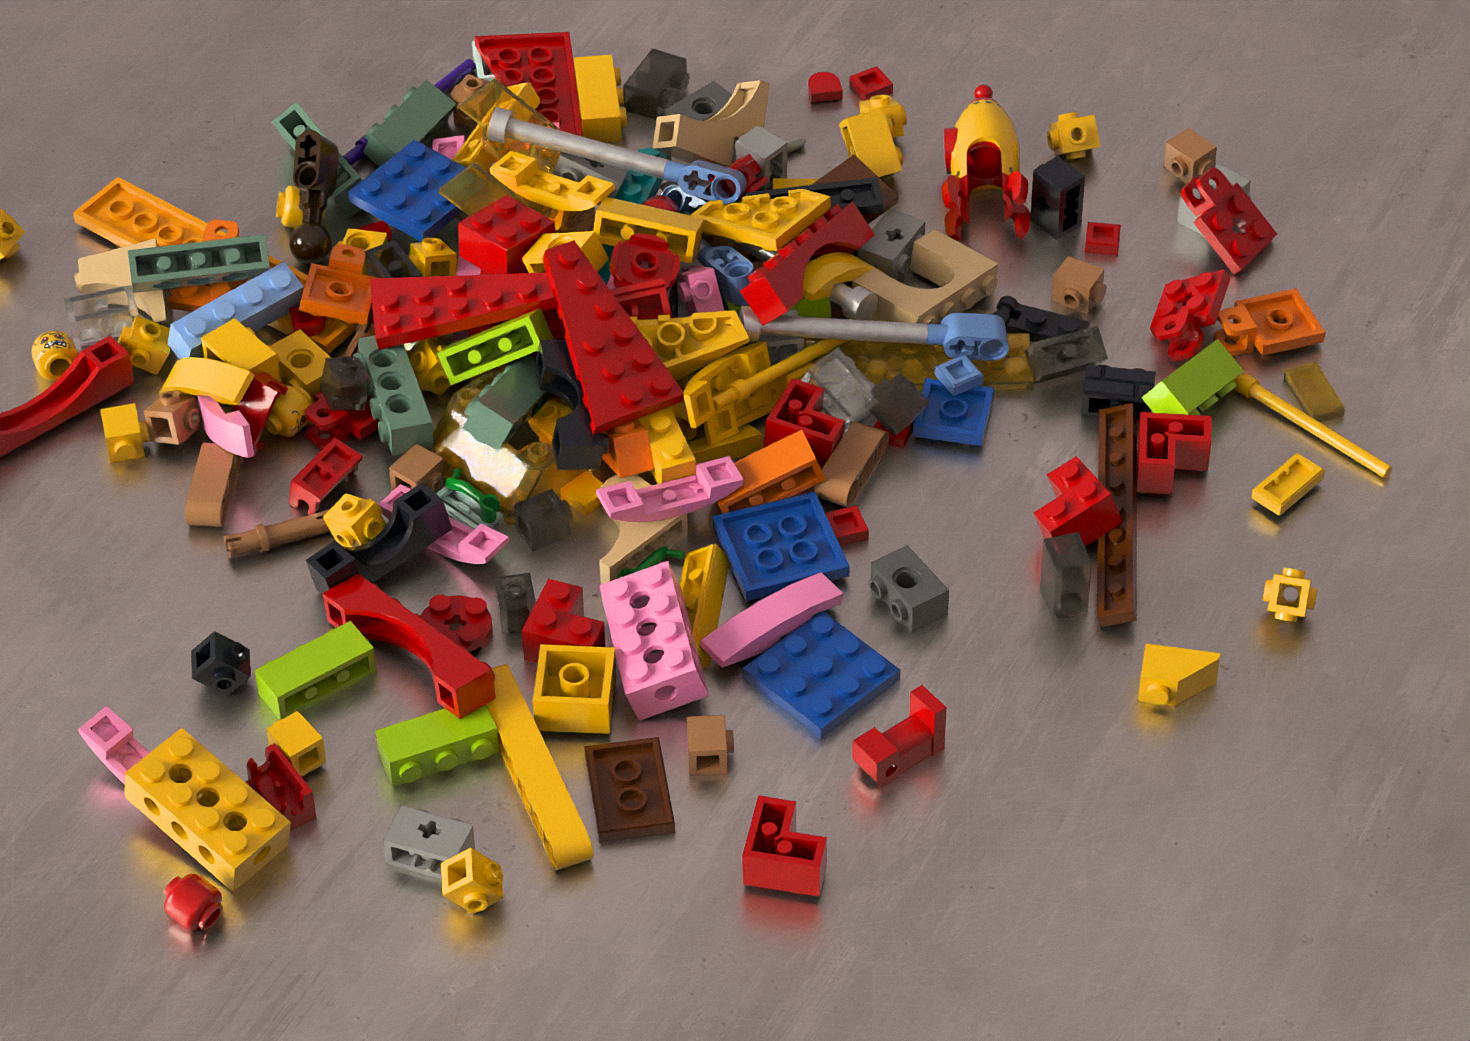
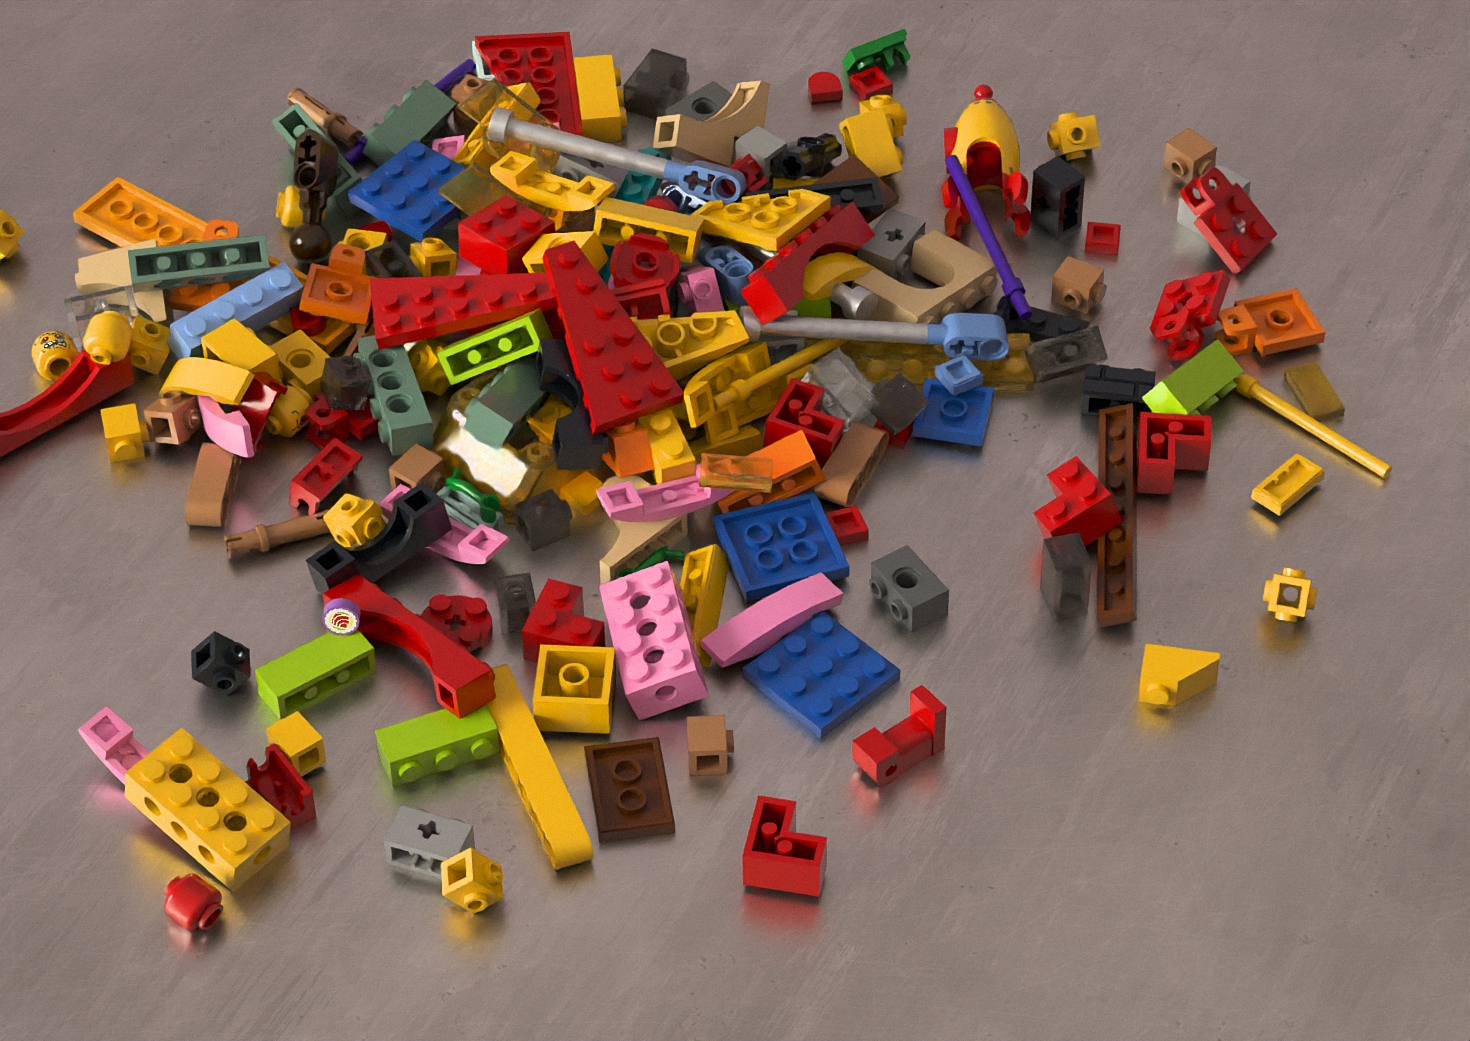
(108, 337): none -> yellow head
(333, 124): none -> medium nougat pin
(341, 616): none -> tile
(736, 472): none -> clear yellow tile
(810, 156): none -> black piece
(864, 56): none -> green plate
(1011, 285): none -> dark purple bar

